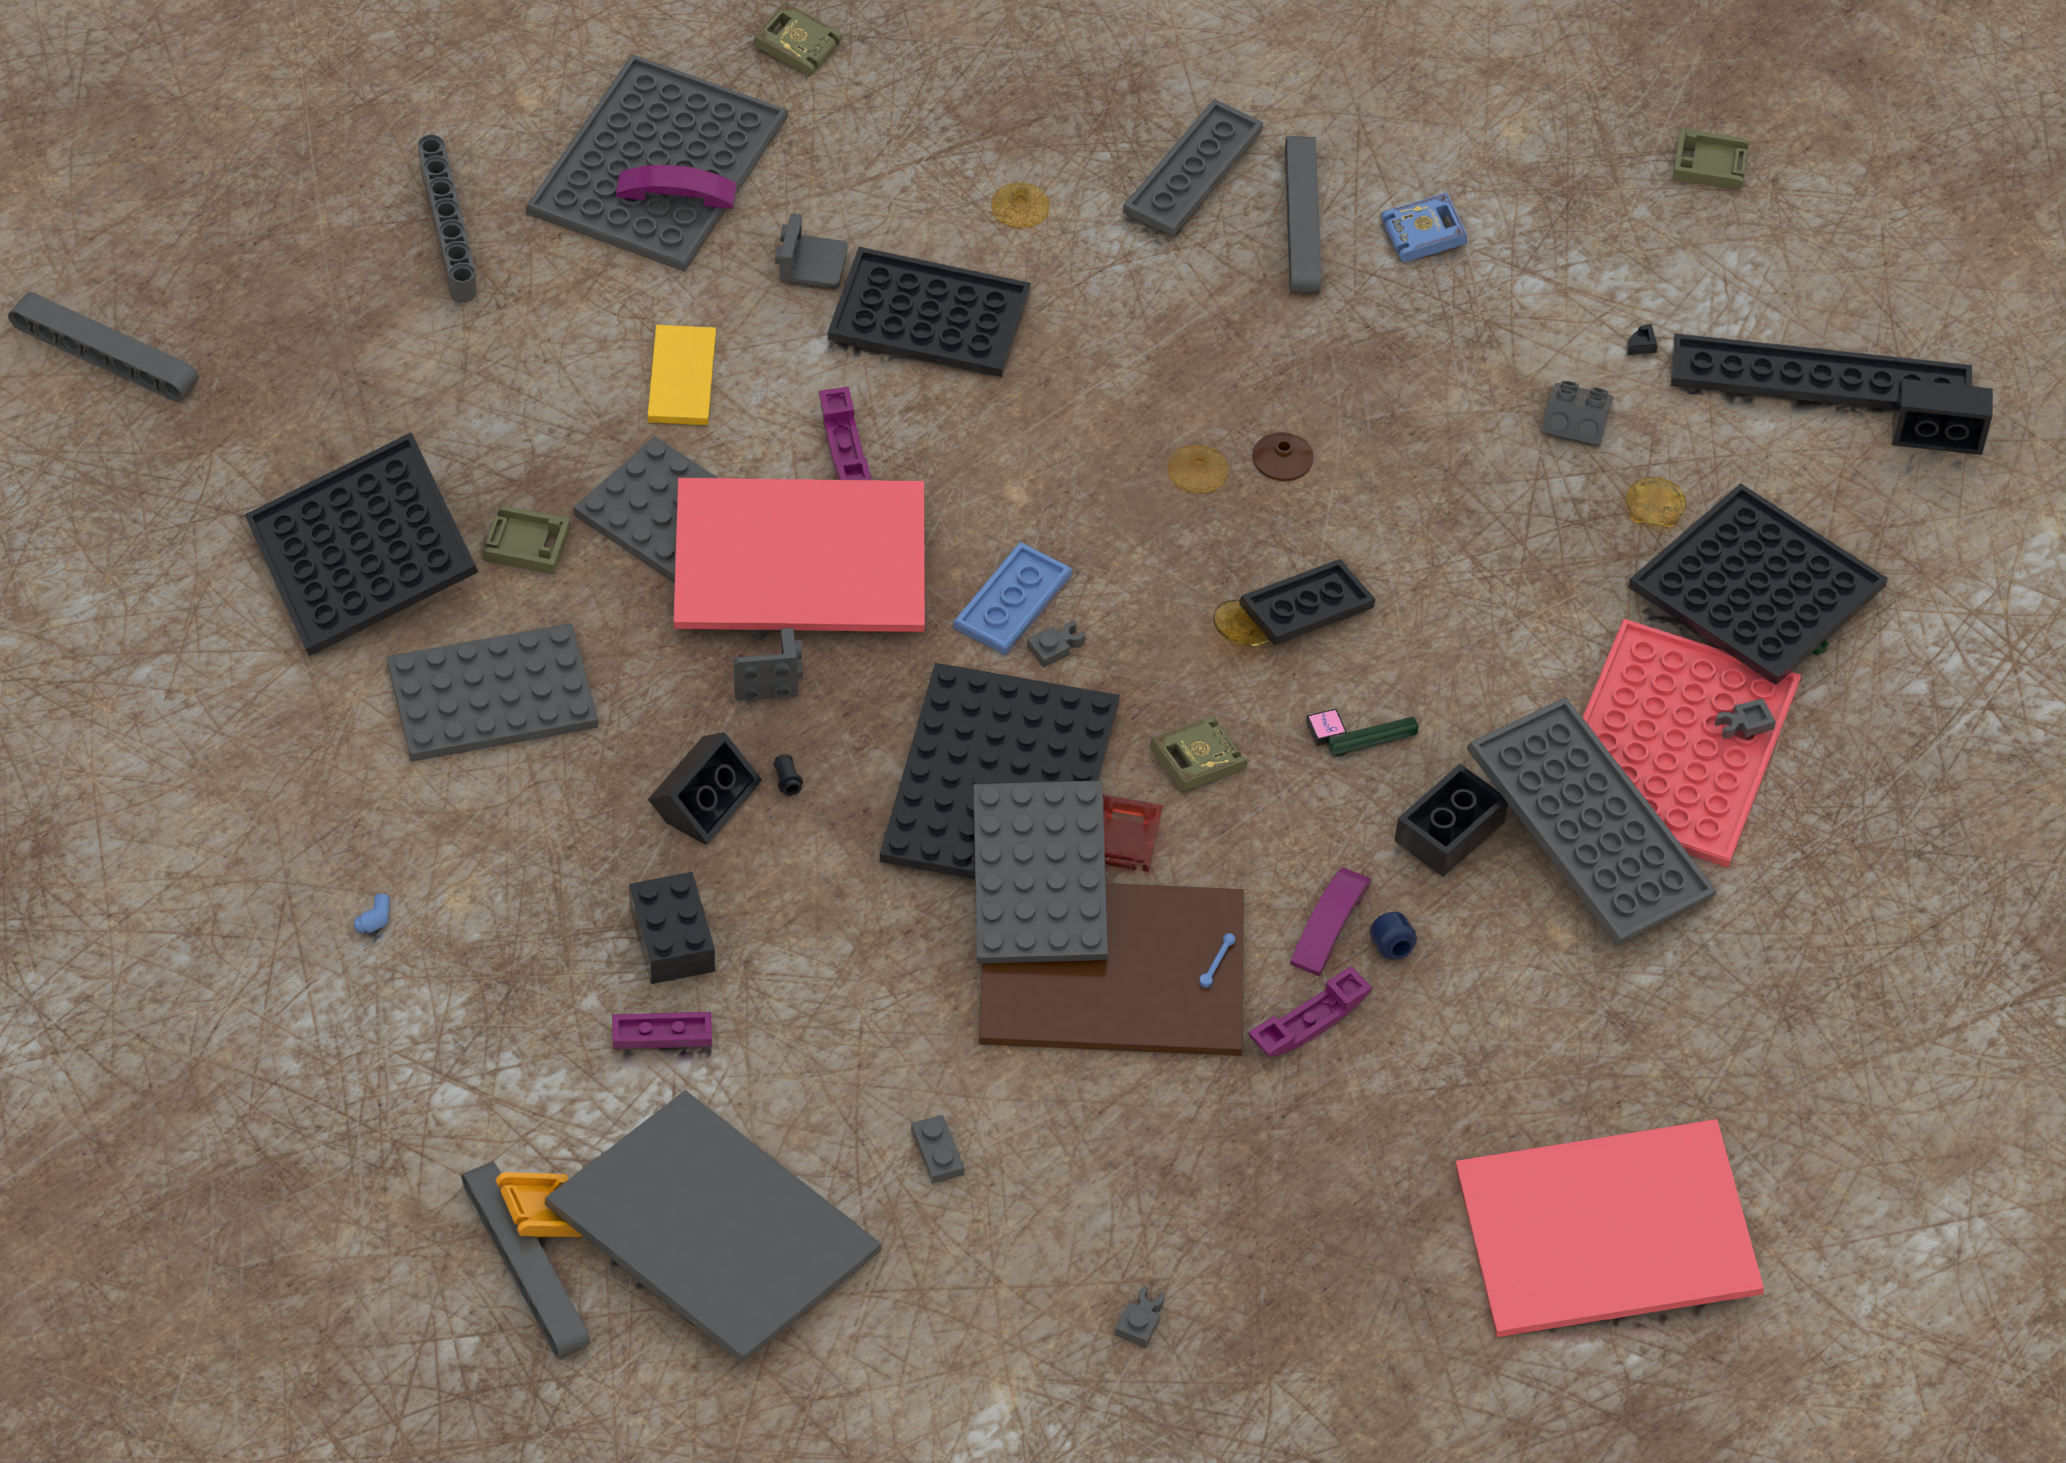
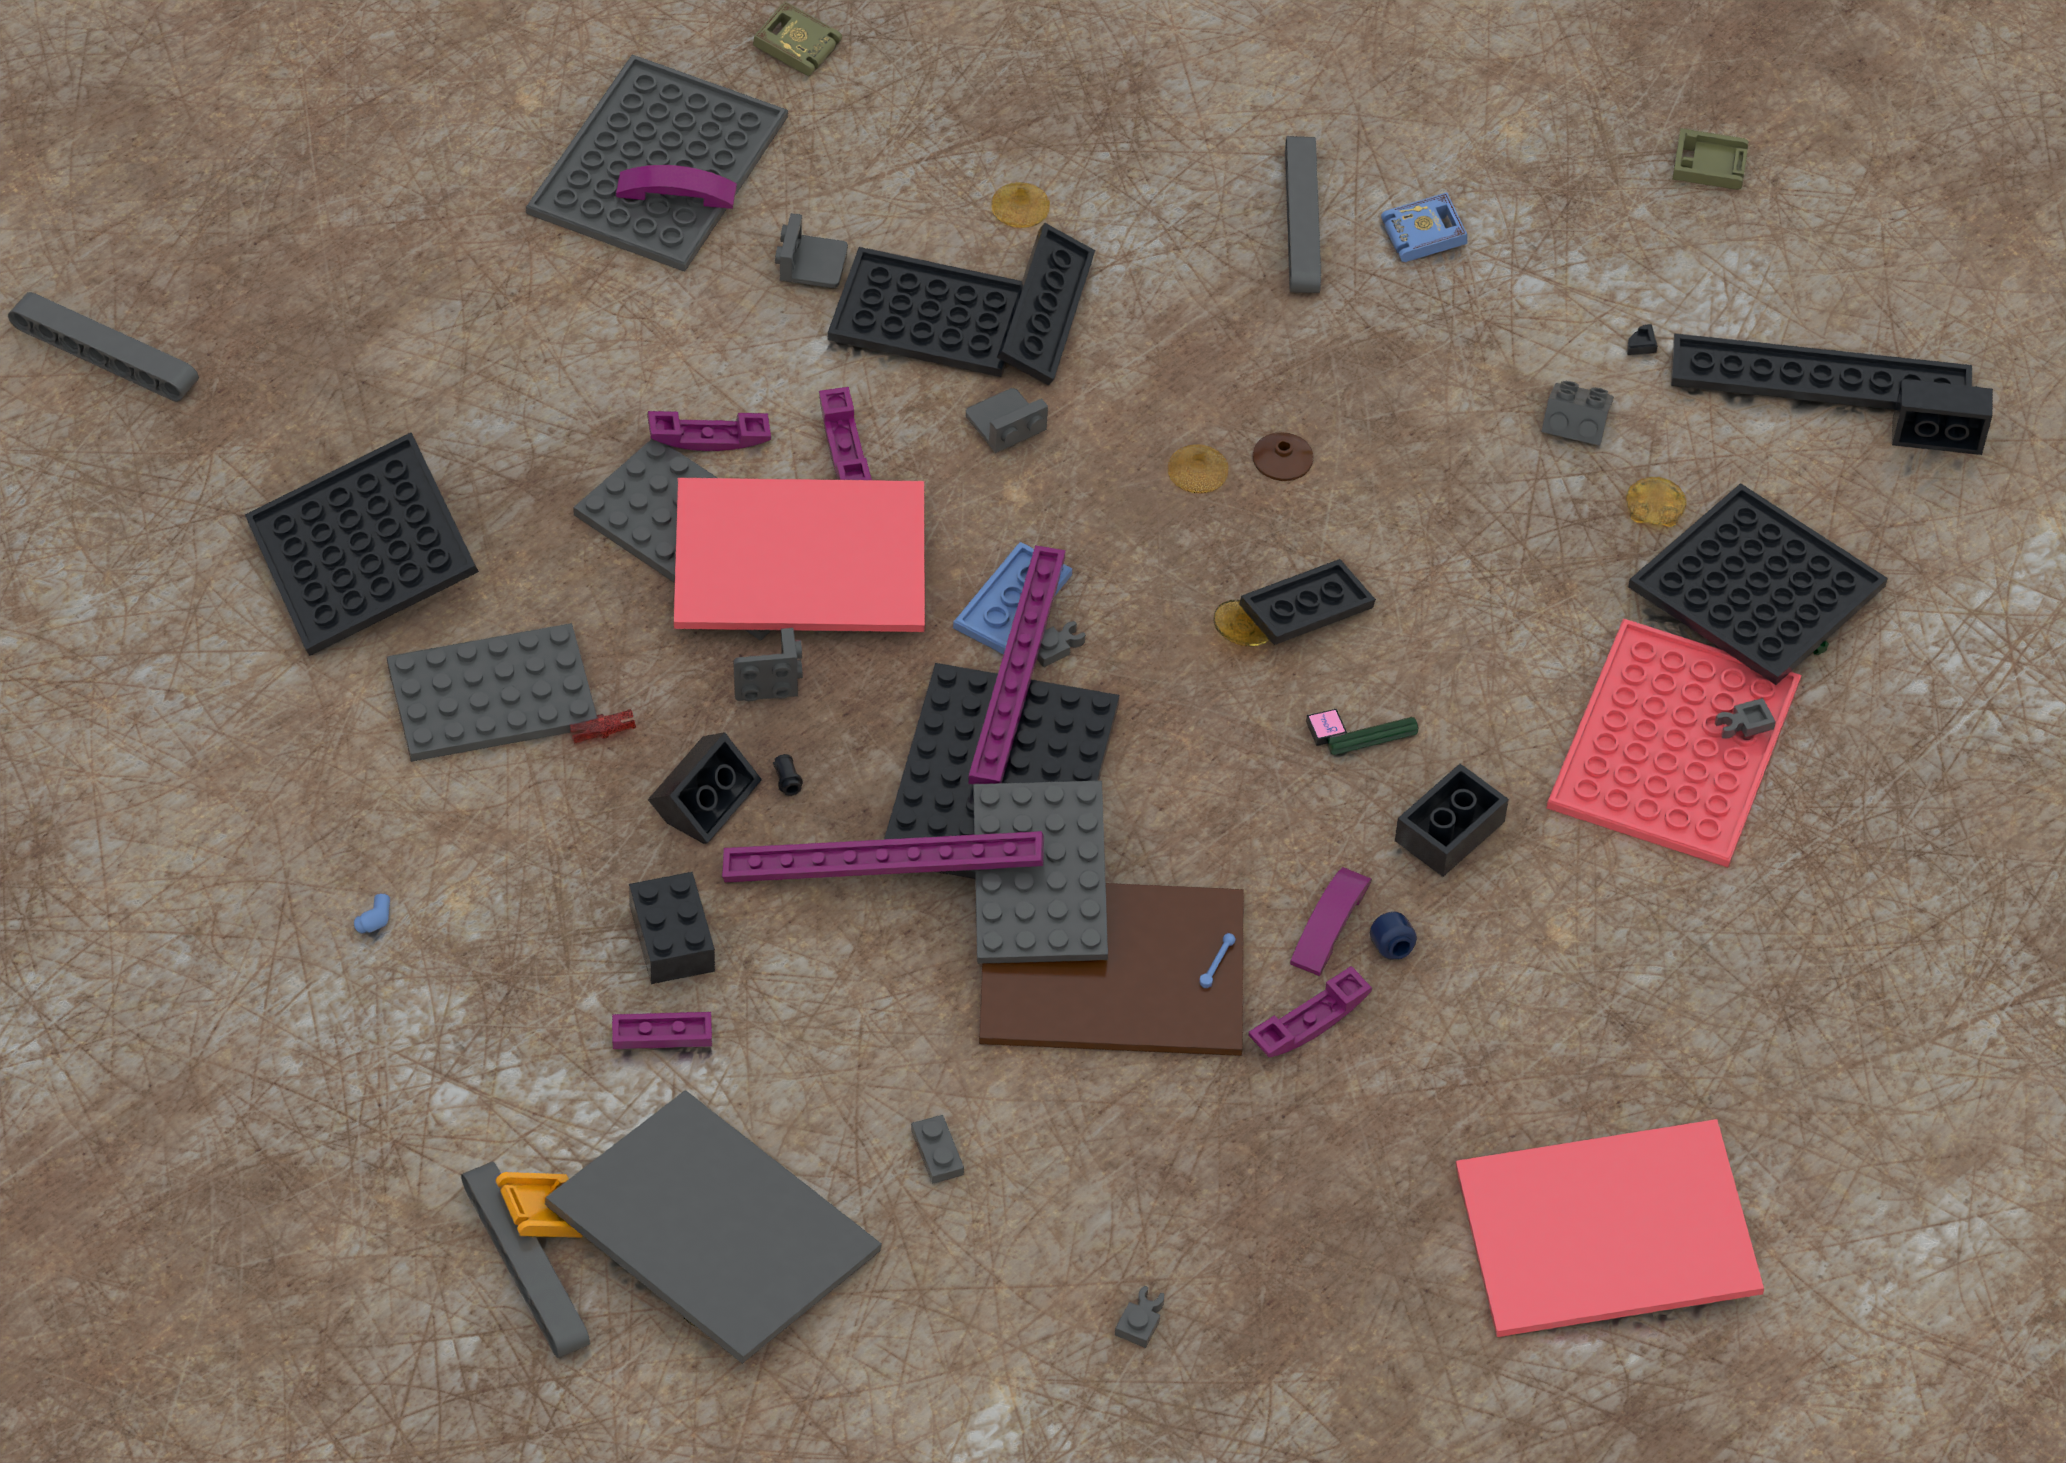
(447, 218): dark grey beam -> none
(521, 536): olive container -> none
(602, 726): none -> clear red pin
(682, 375): yellow tile -> none
(709, 435): none -> magenta slope
(883, 856): none -> magenta plate
(1008, 419): none -> dark grey bracket
(1017, 666): none -> magenta plate
(1046, 304): none -> black plate
(1130, 841): clear red container -> none
(1193, 167): dark grey plate -> none
(1205, 750): olive container -> none
(1591, 820): dark grey plate -> none

